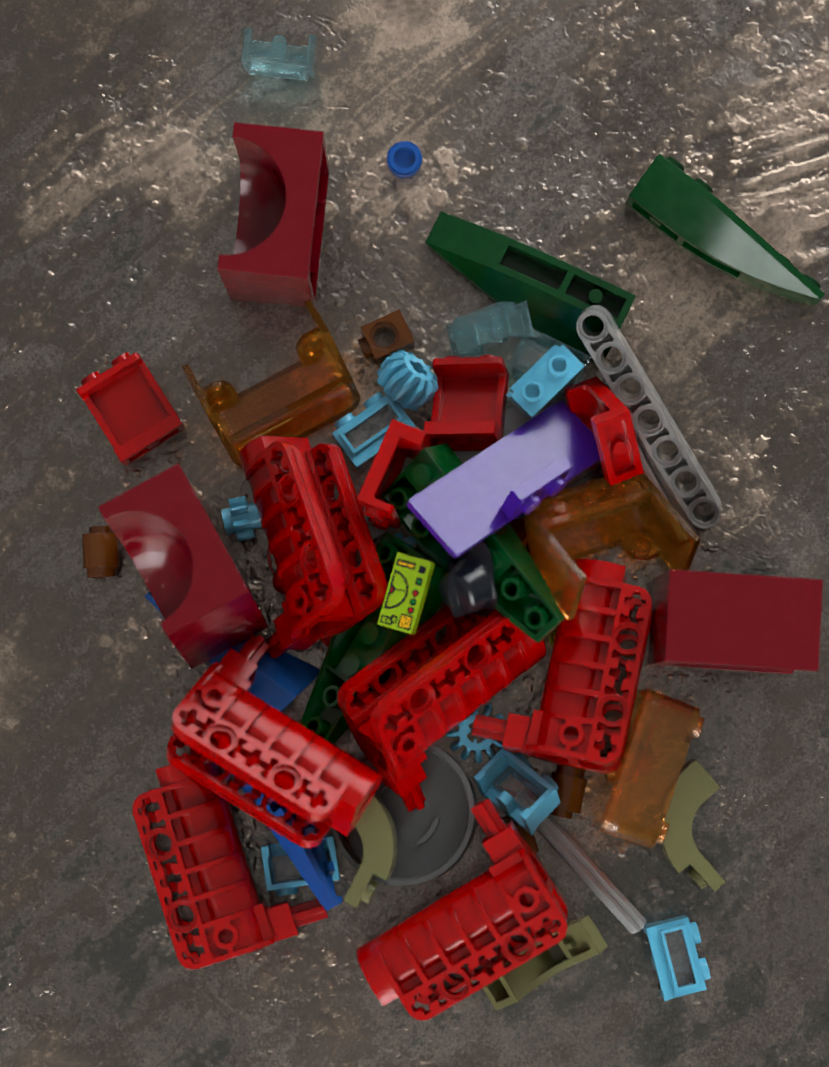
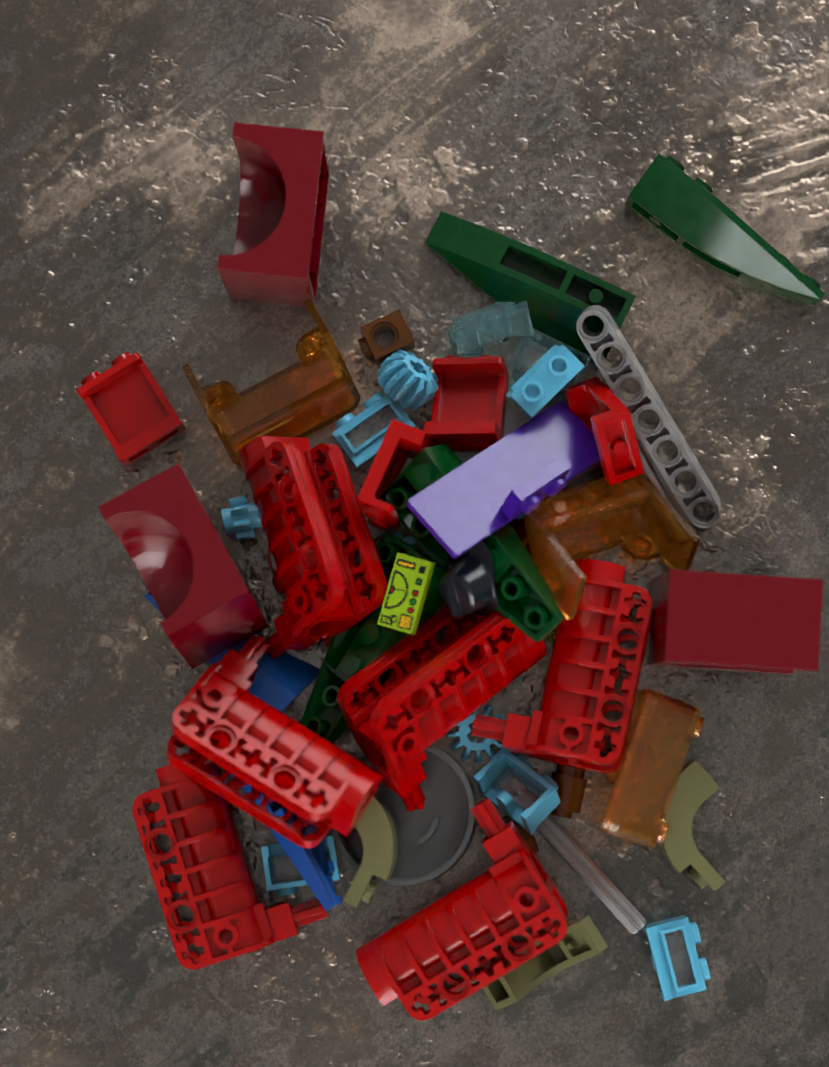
(100, 552): reddish brown brick -> none
(279, 58): clear light blue window -> none
(404, 159): blue tile -> none

